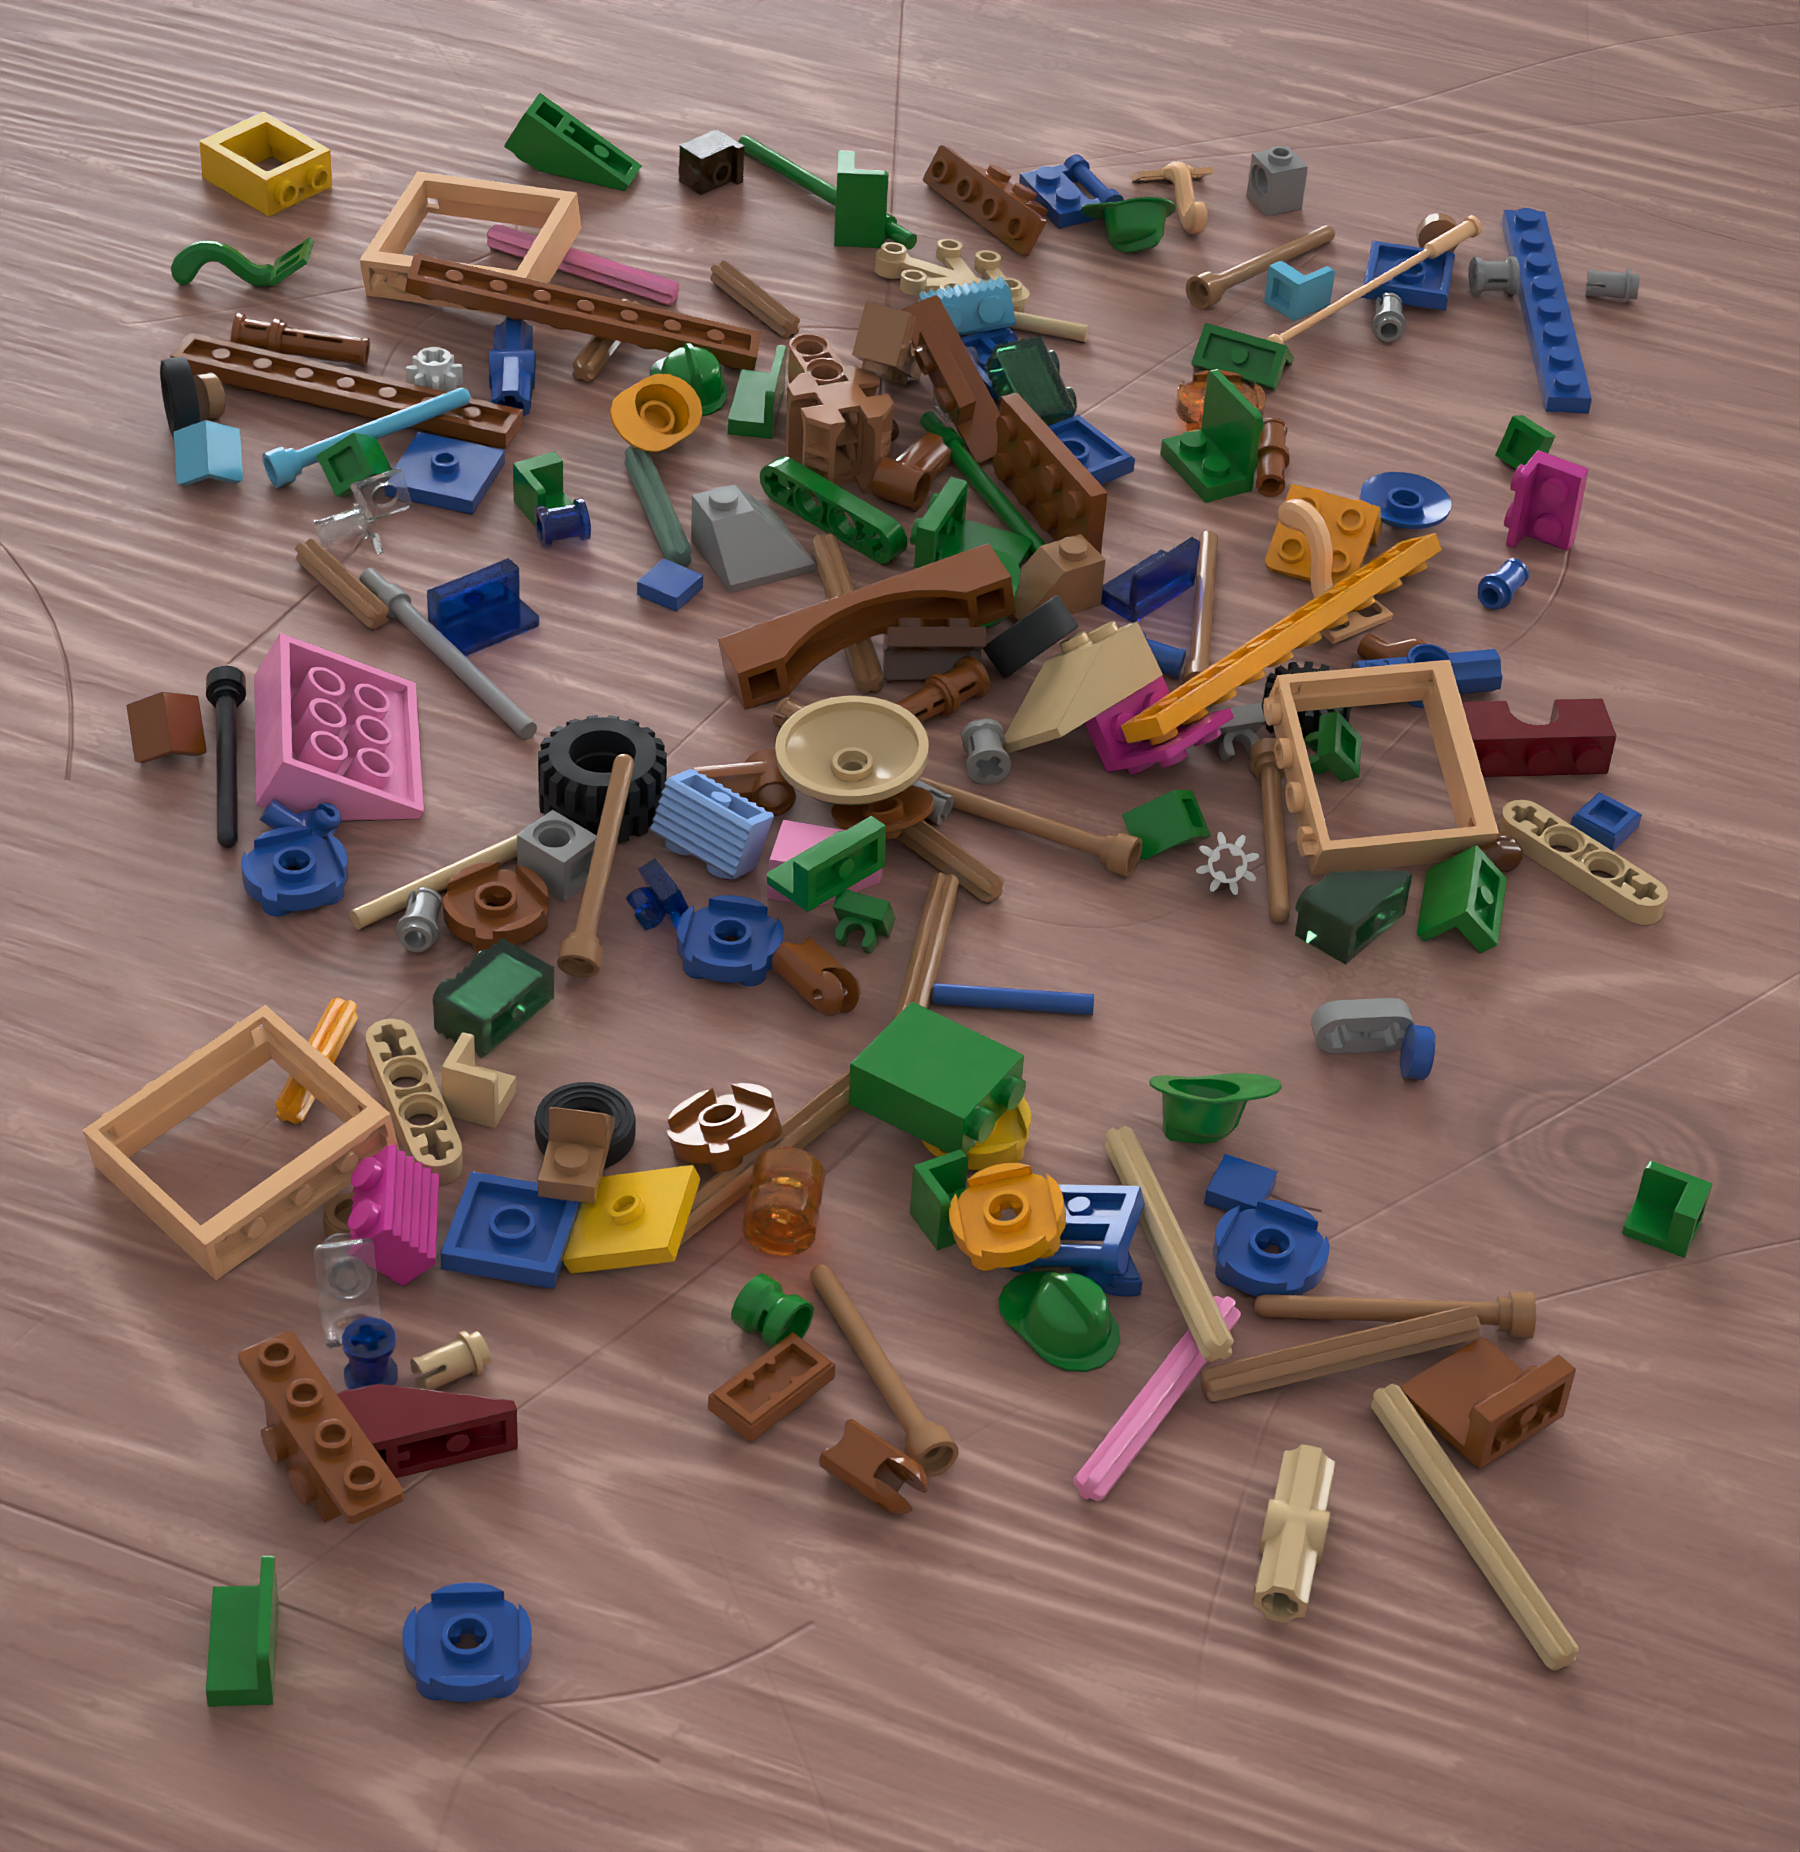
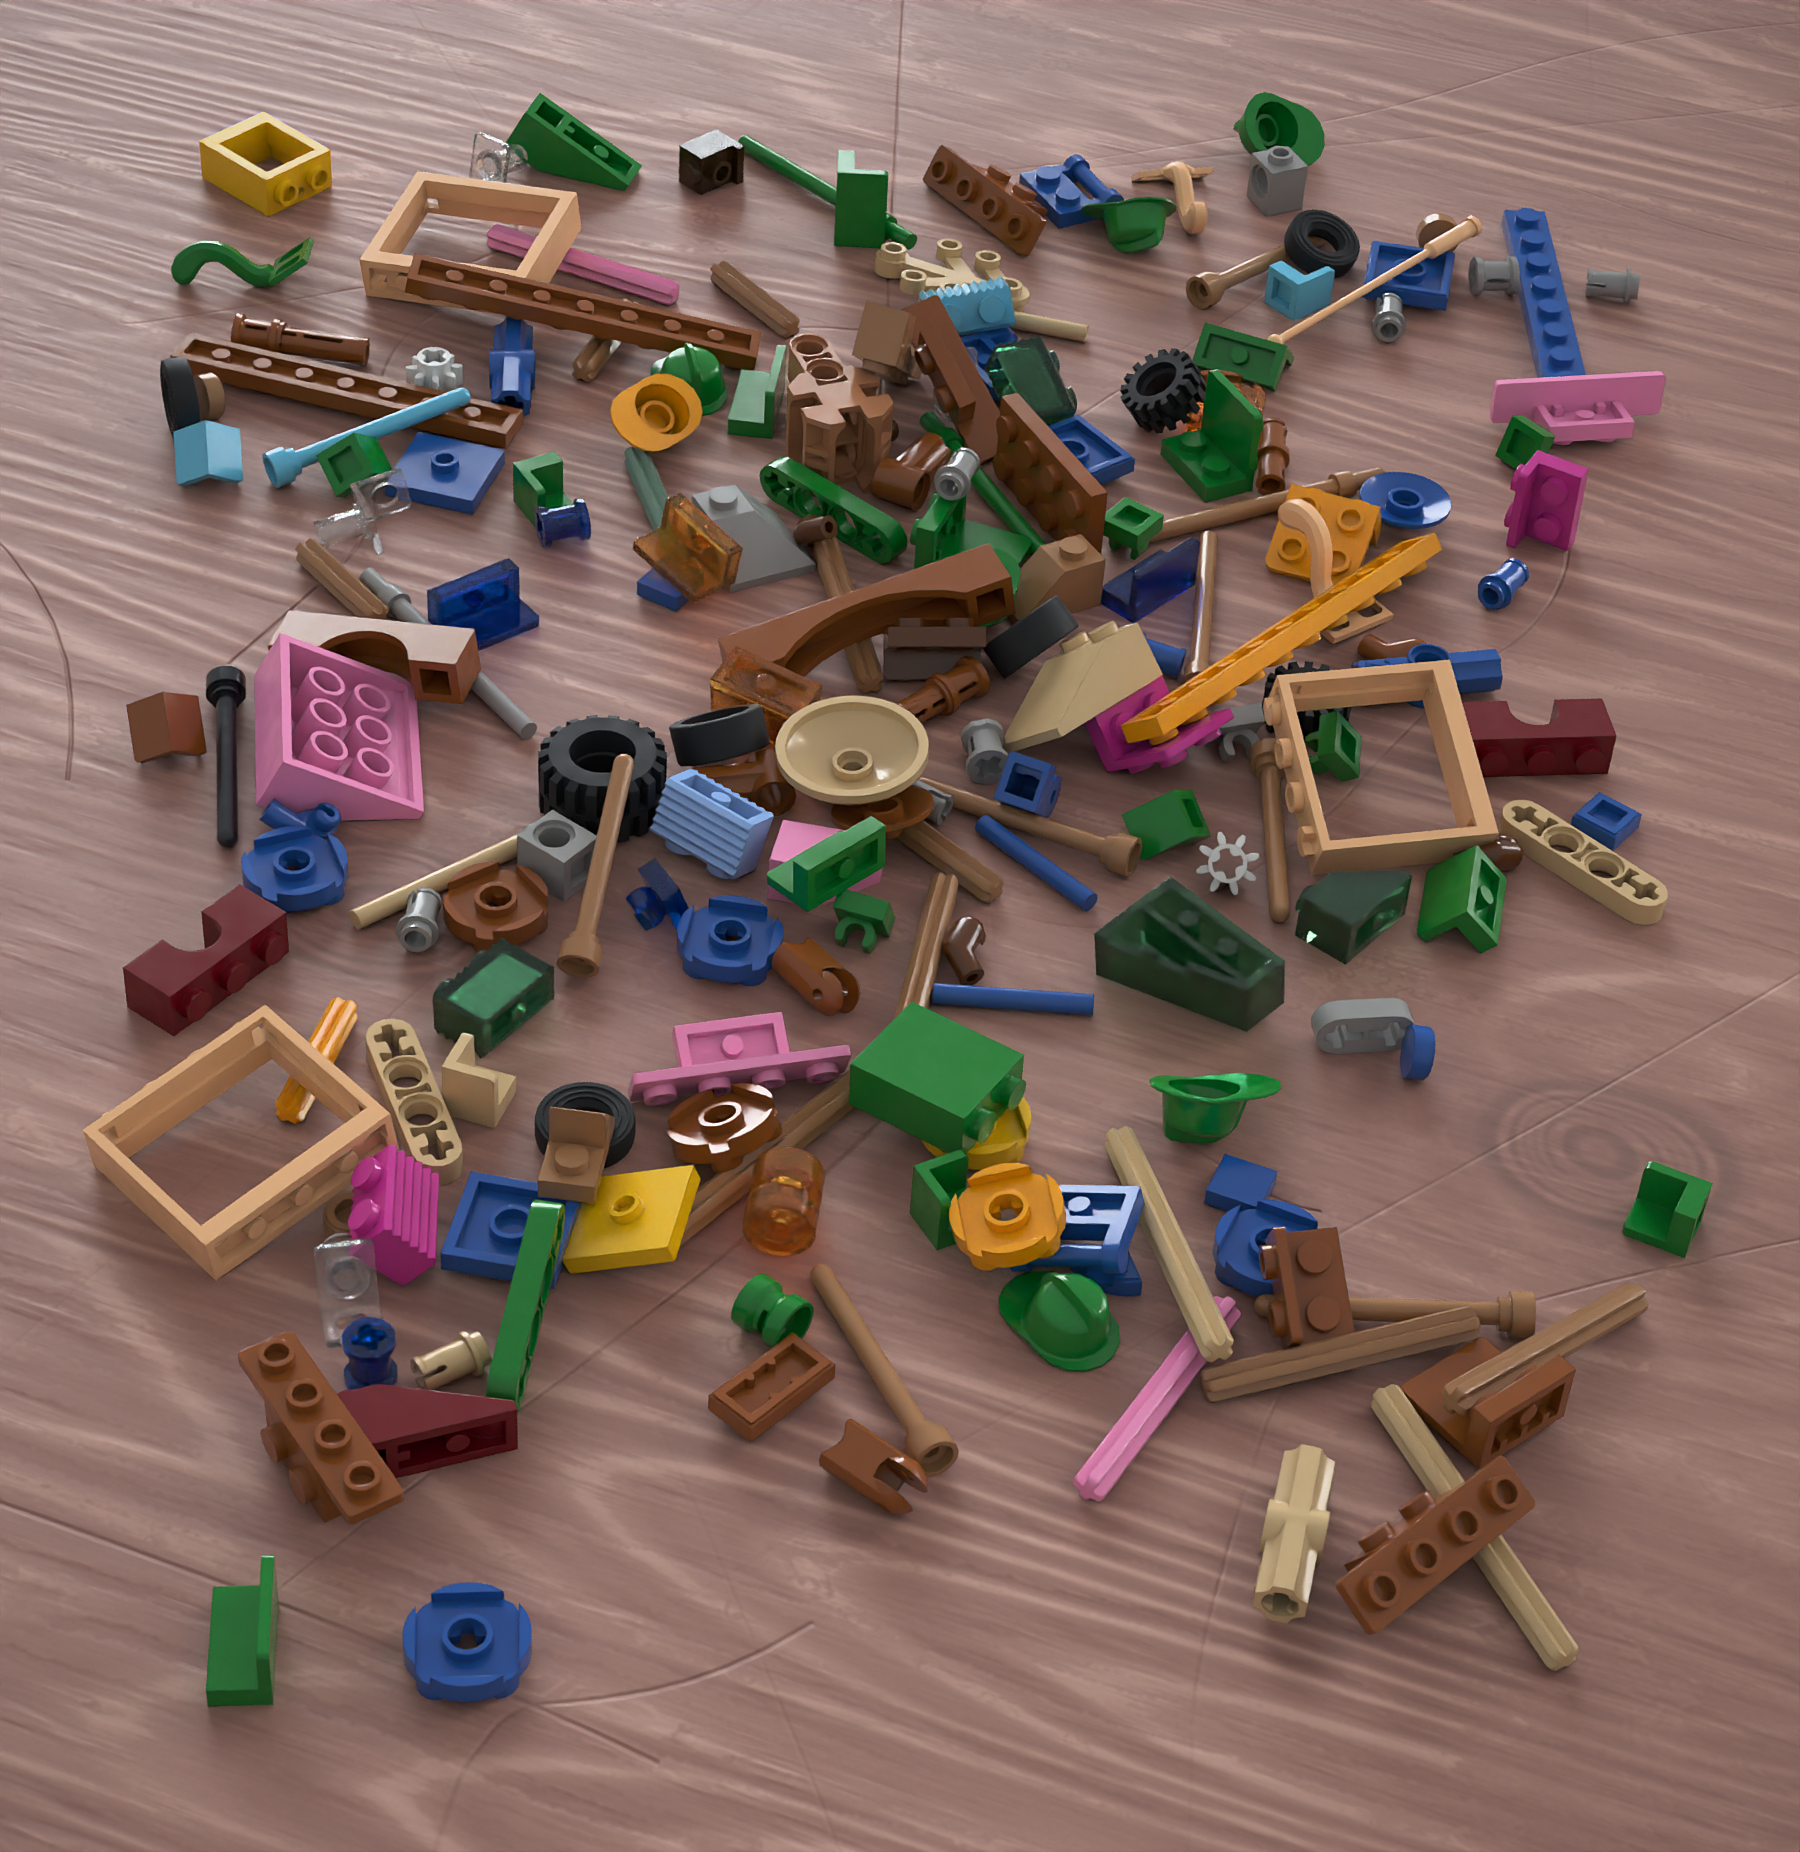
(181, 986): none -> dark red arch
(432, 658): none -> dark orange arch
(495, 159): none -> clear bracket
(526, 1302): none -> green beam
(690, 550): none -> clear orange panel
(719, 735): none -> black tyre
(735, 1052): none -> bright pink bracket
(754, 680): none -> clear orange panel
(814, 529): none -> reddish brown arm
(954, 479): none -> light grey pin
(960, 947): none -> reddish brown arm
(1029, 784): none -> blue leg
(1036, 863): none -> blue bar
(1132, 526): none -> green tile
(1163, 390): none -> black tyre
(1191, 958): none -> clear green wedge
(1279, 122): none -> green piece
(1306, 1285): none -> dark orange bracket
(1329, 228): none -> black tyre
(1340, 484): none -> medium nougat bar
(1430, 1543): none -> dark orange bracket
(1558, 1339): none -> medium nougat axle
(1580, 405): none -> bright pink bracket

